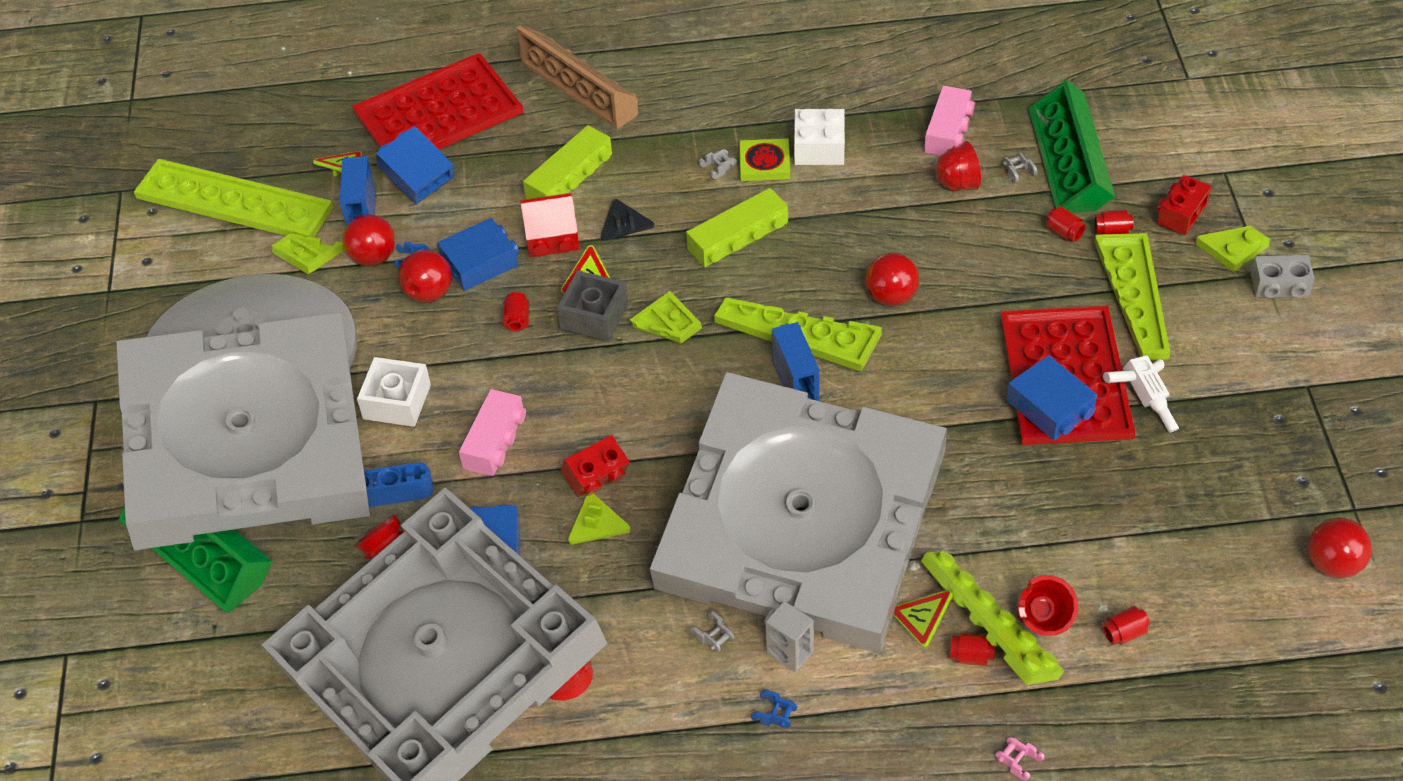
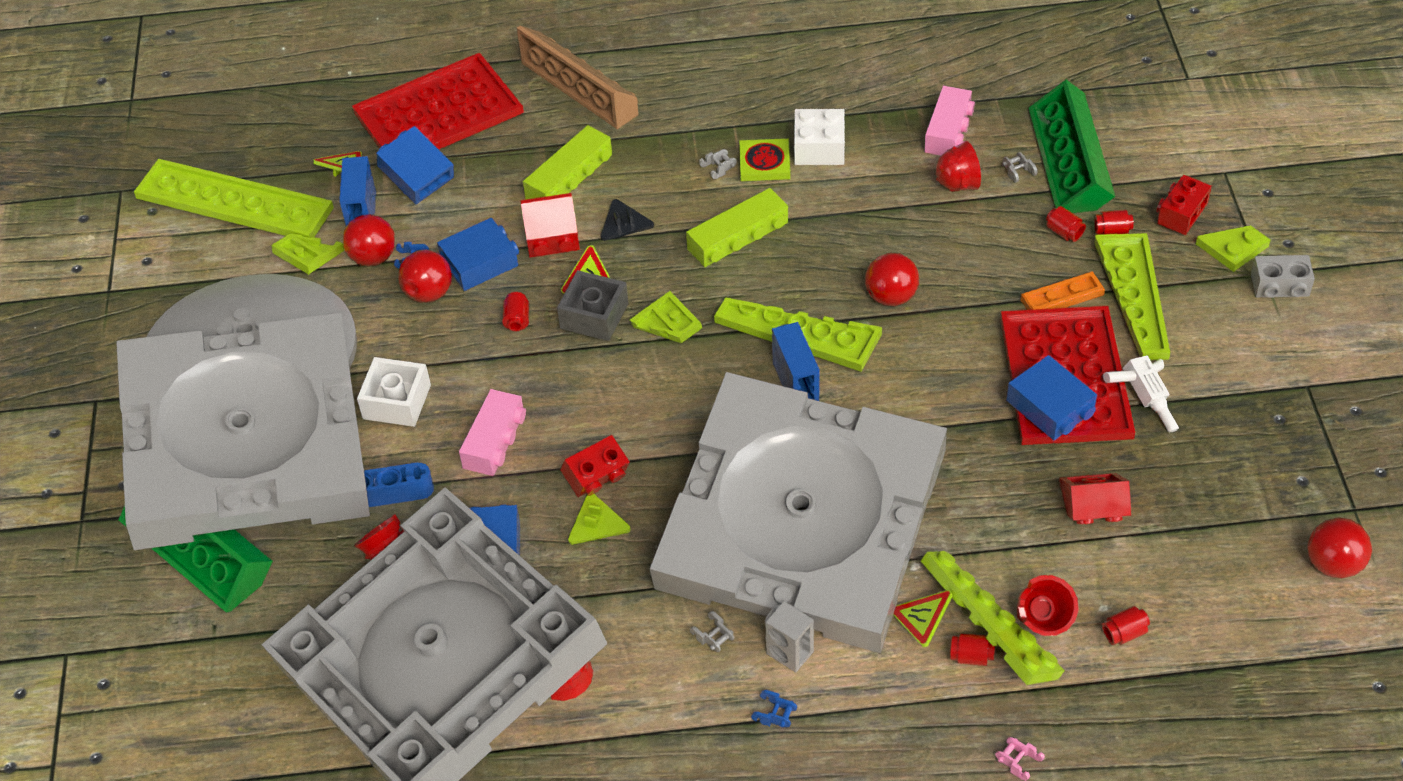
(1064, 293): none -> orange tile
(1096, 497): none -> slope

